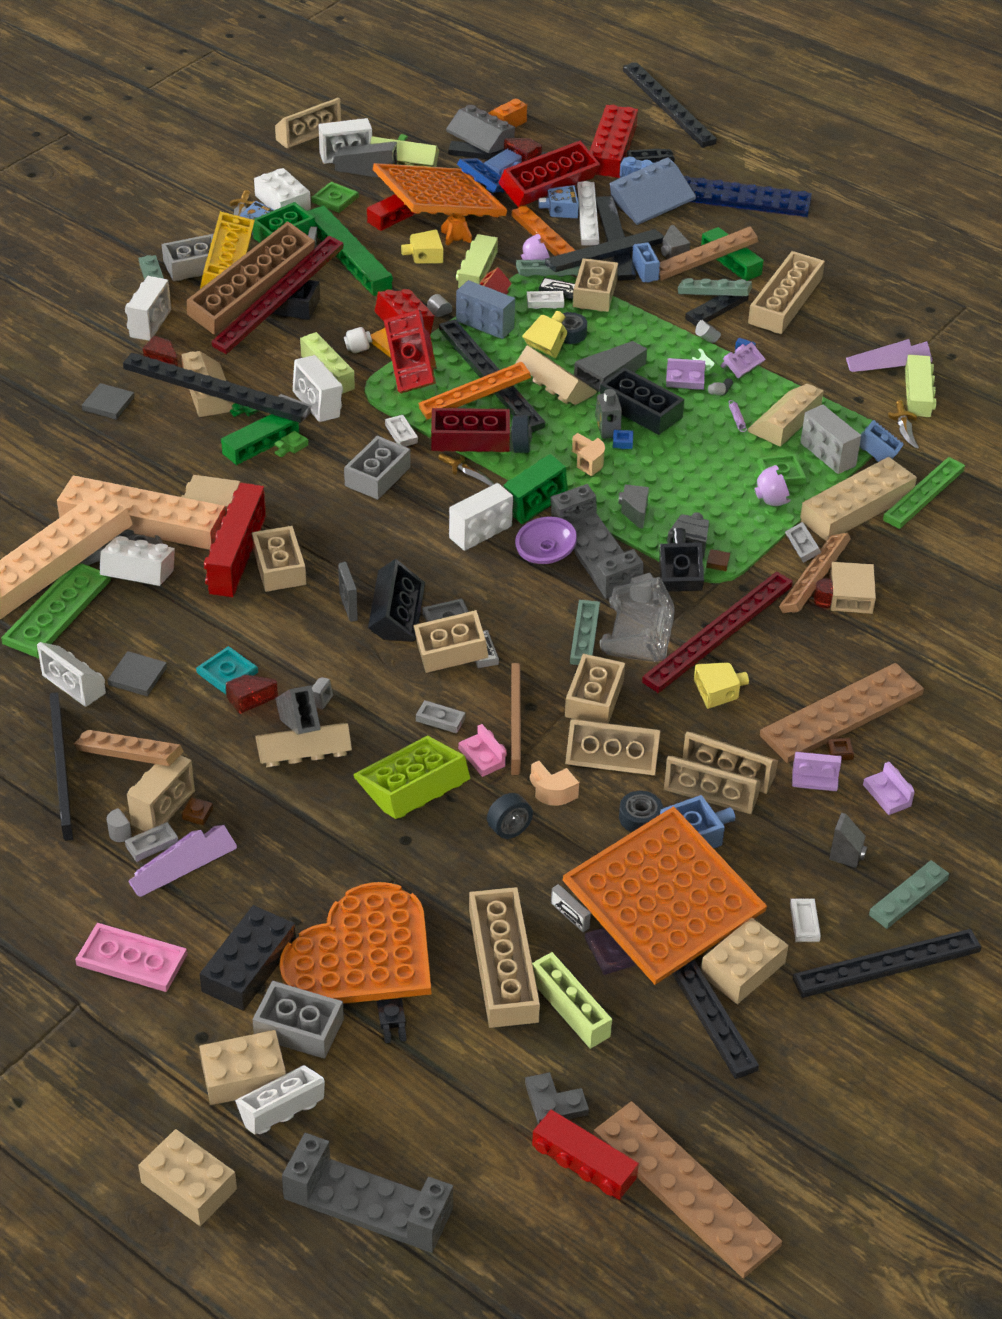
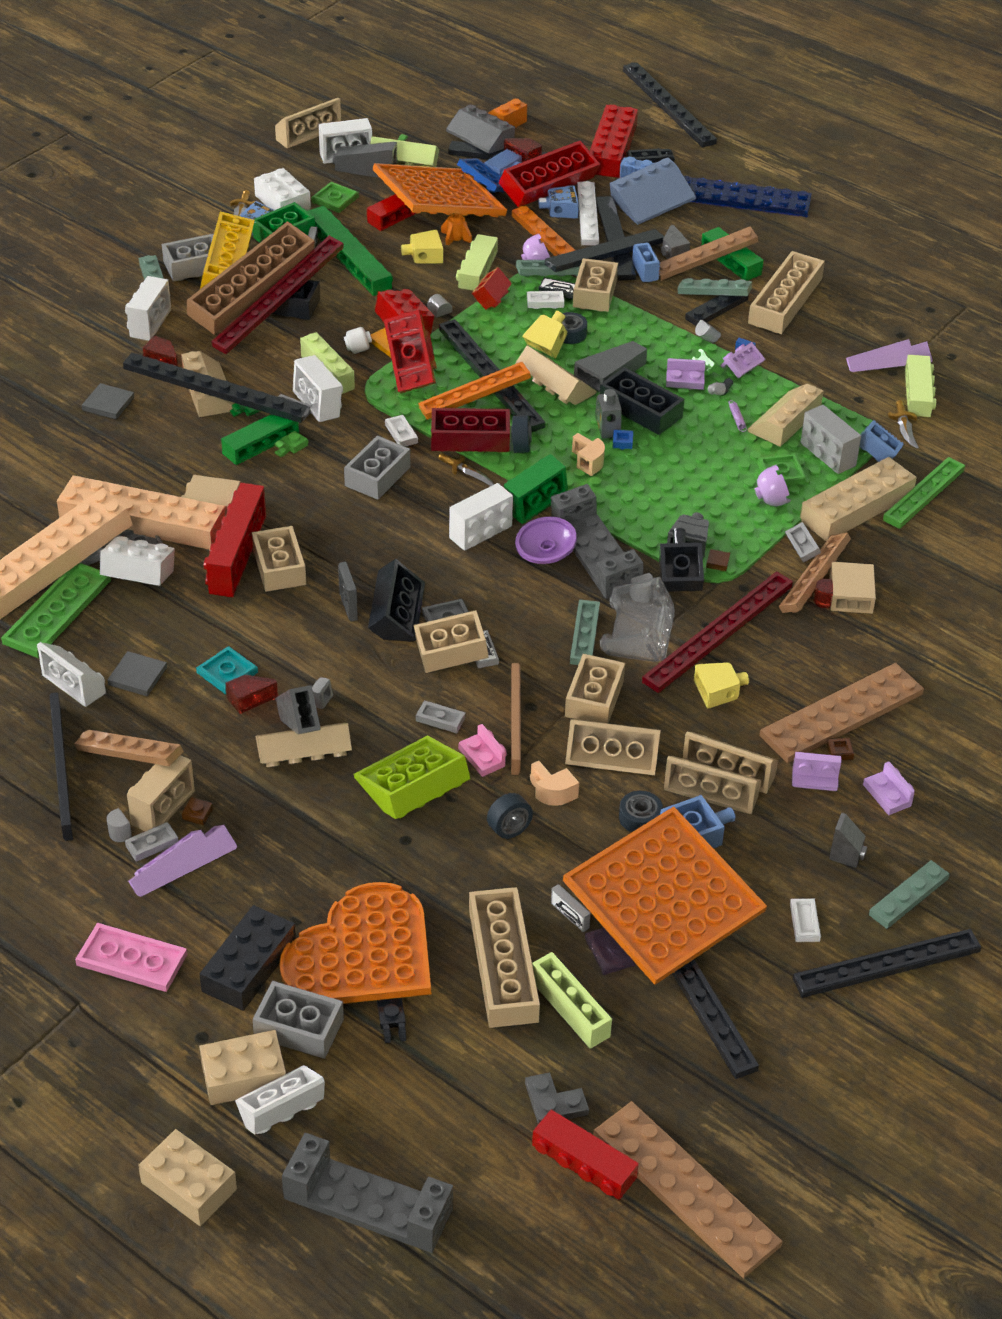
(485, 309): sand blue brick -> none
(634, 503): flat silver slope -> none
(744, 960): tan brick -> none

